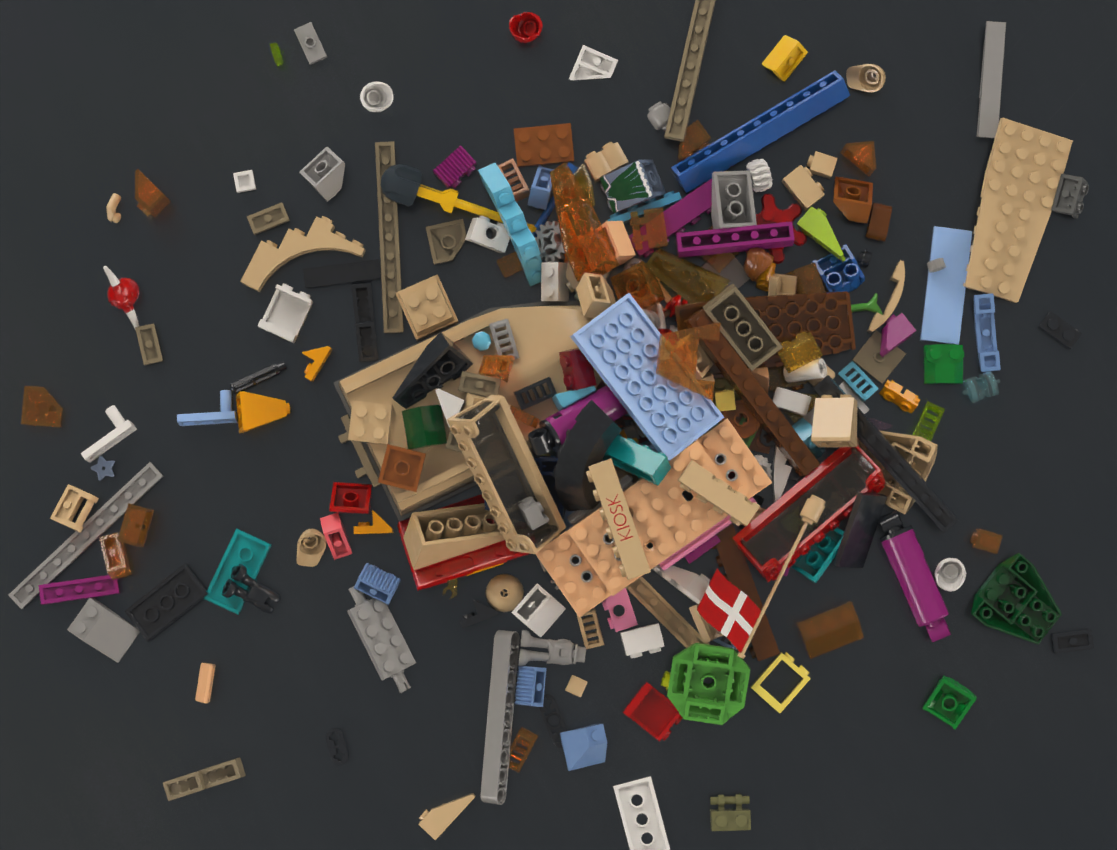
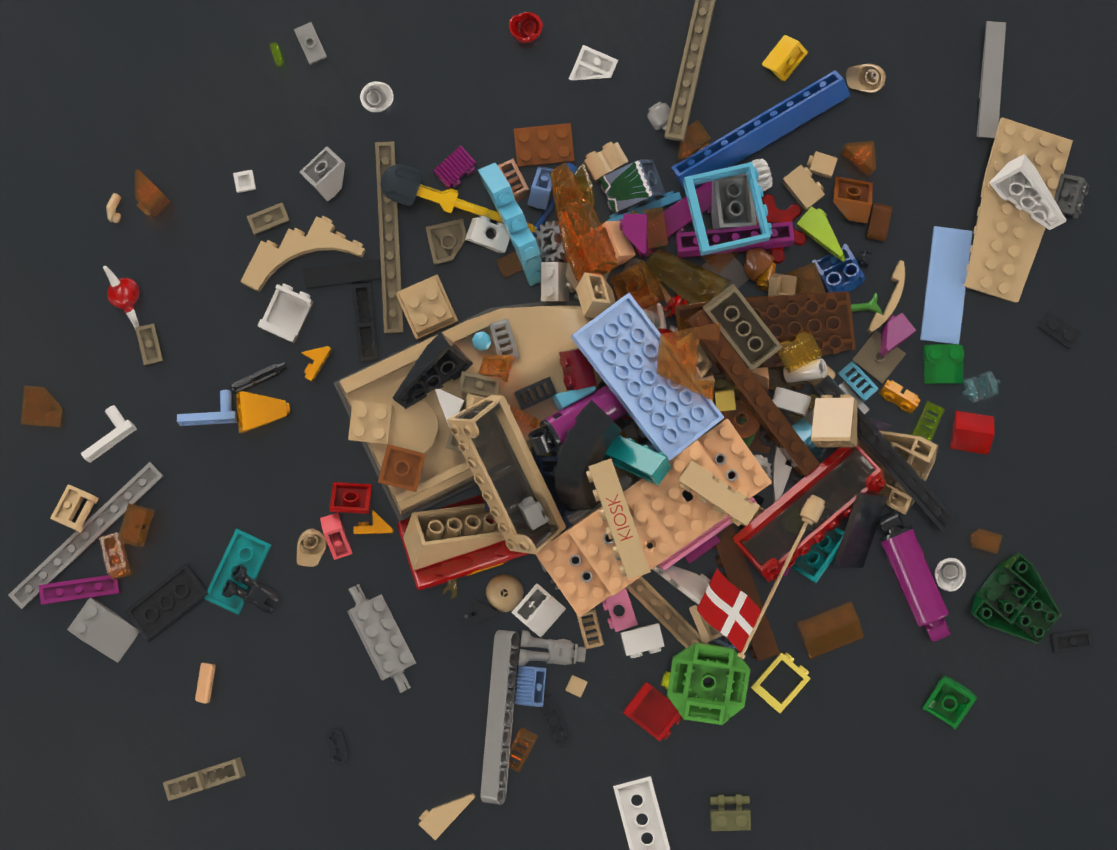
(108, 468): sand blue plate -> none
(368, 467): dark tan hinge -> none
(377, 583): medium blue brick -> none
(424, 426): dark green slope -> none
(584, 746): medium blue slope -> none
(636, 230): none -> magenta slope
(756, 192): none -> medium azure window
(936, 265): light grey axle -> none
(972, 432): none -> red slope
(986, 333): medium blue slope -> none
(1026, 189): none -> white wedge

